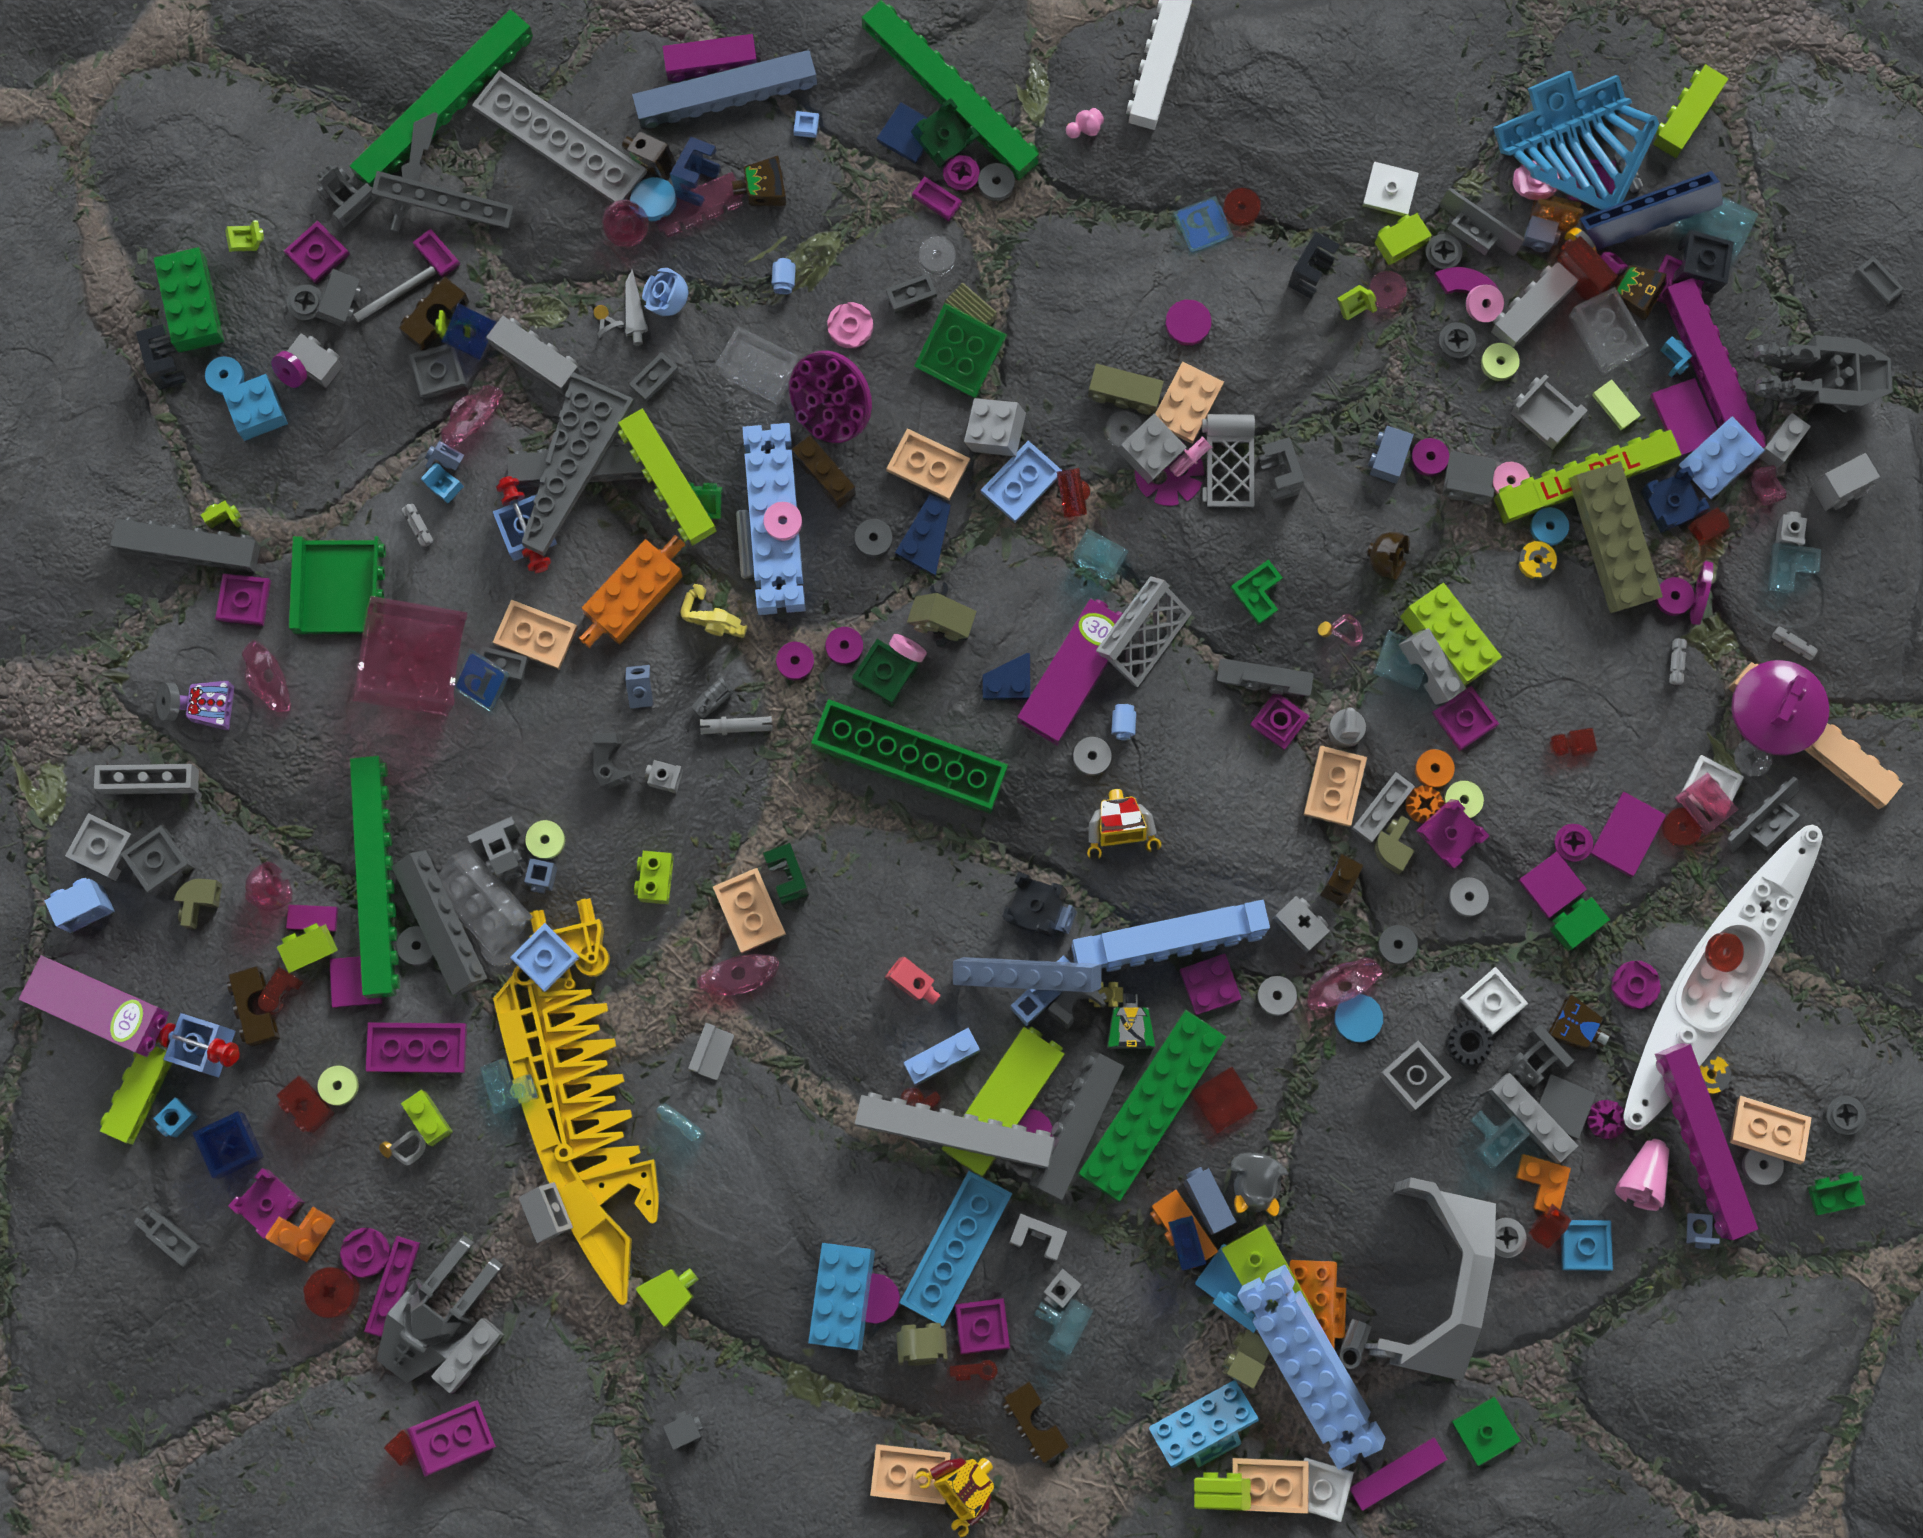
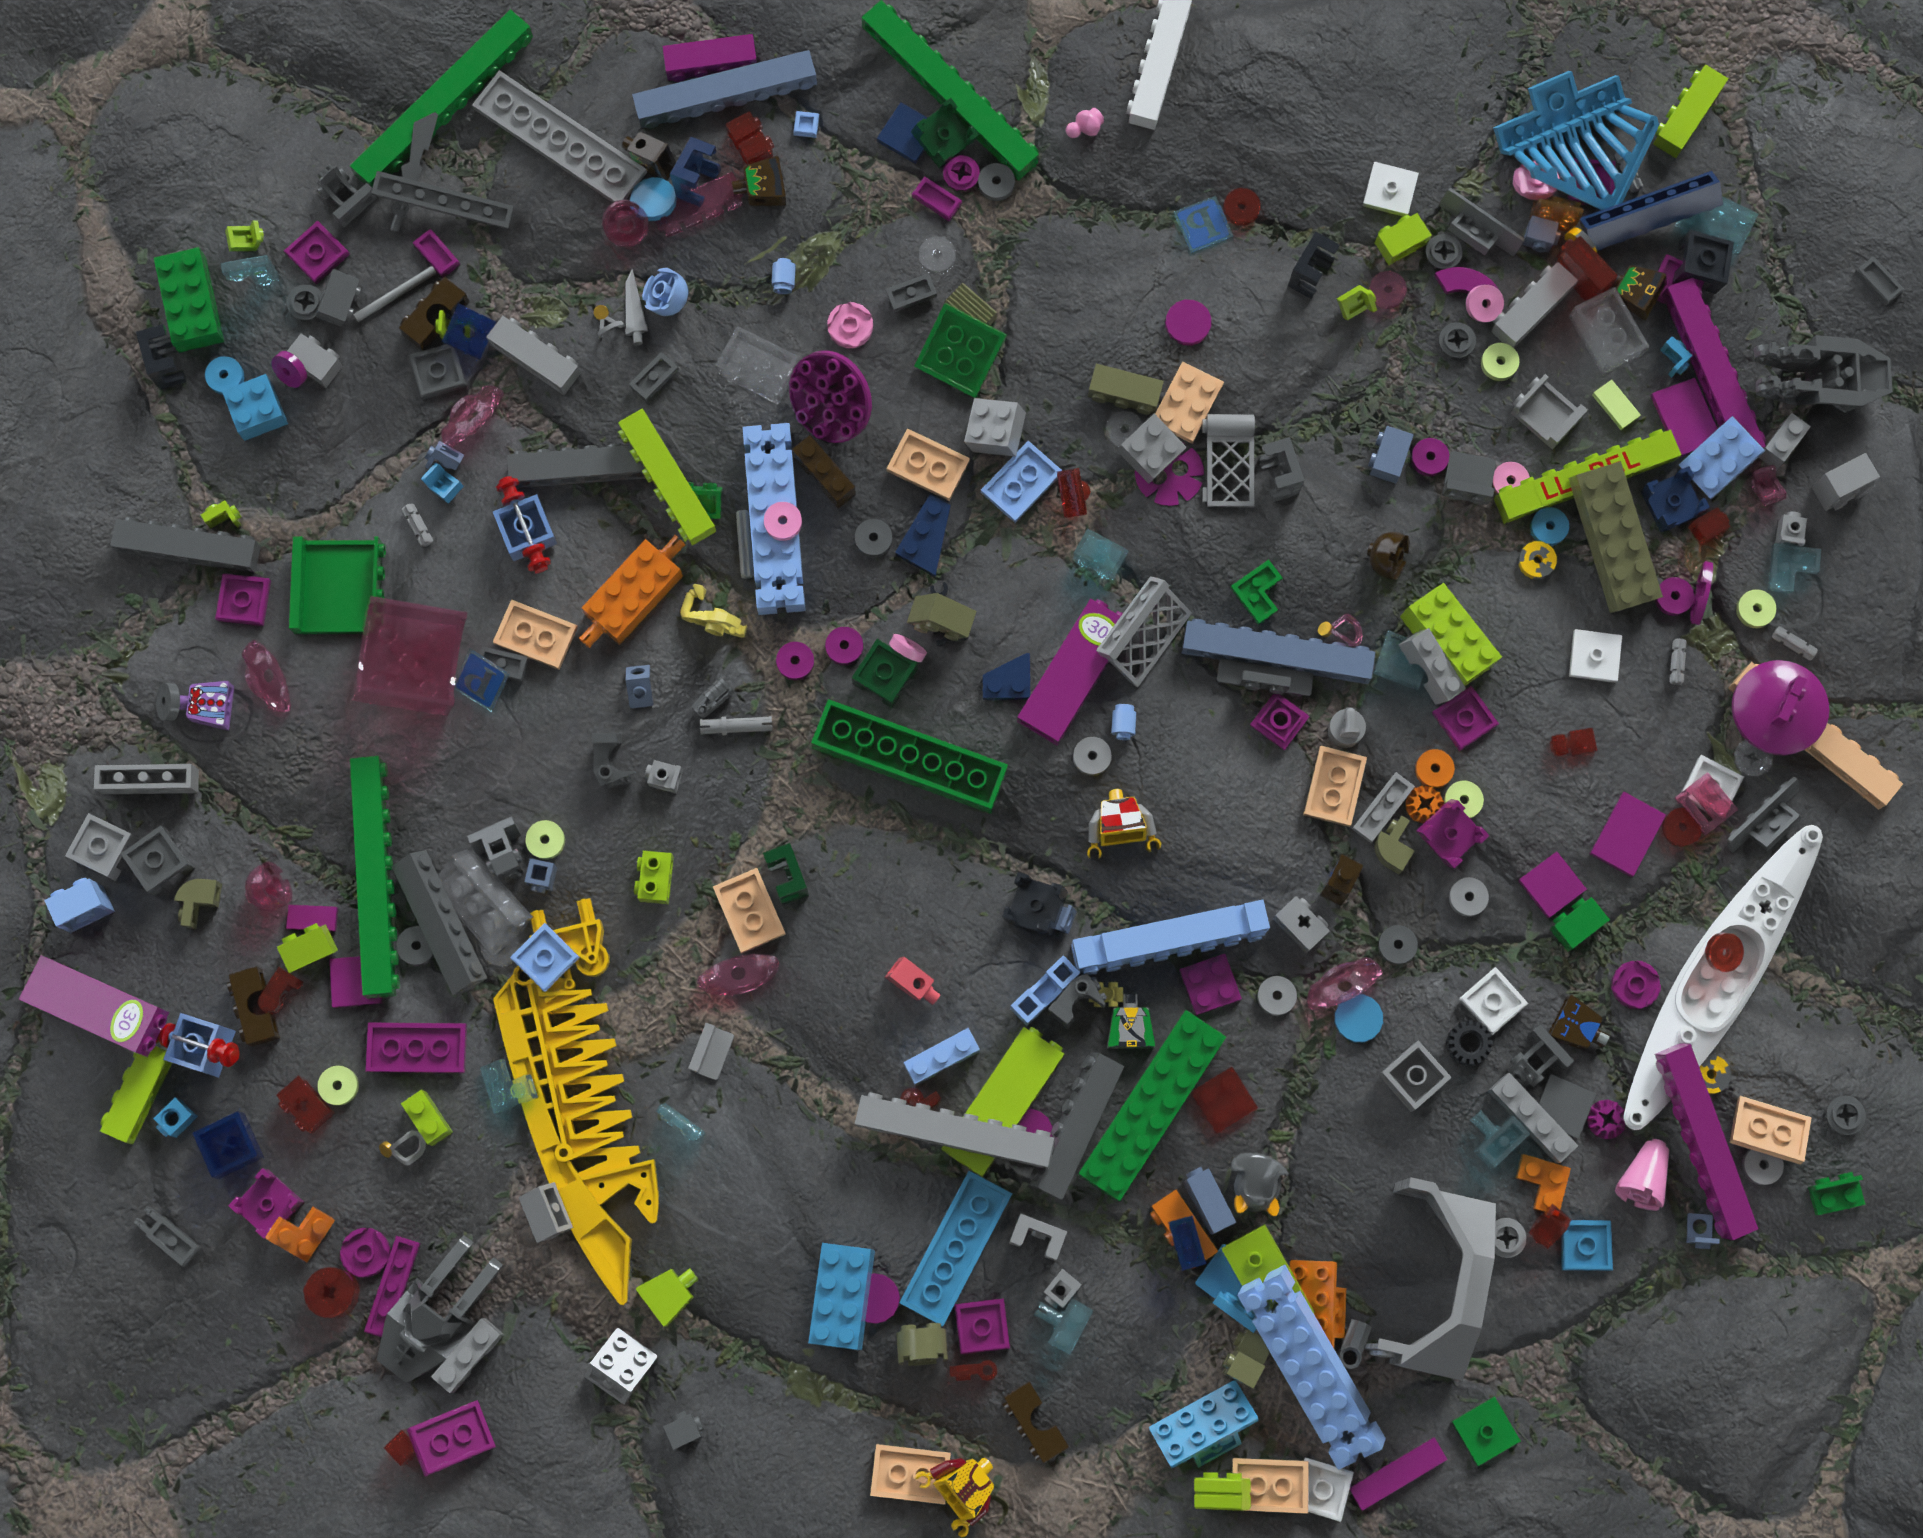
(259, 268): none -> clear light blue plate
(580, 441): dark grey wing -> none
(620, 1365): none -> bracket
(747, 137): none -> clear red piece
(1027, 974): sand blue brick -> none
(1190, 457): bright pink axle -> none
(1285, 652): none -> sand blue brick
(1581, 835): magenta gear -> none
(1595, 656): none -> white plate
(1614, 262): magenta tile -> none
(1749, 616): none -> yellowish green piece

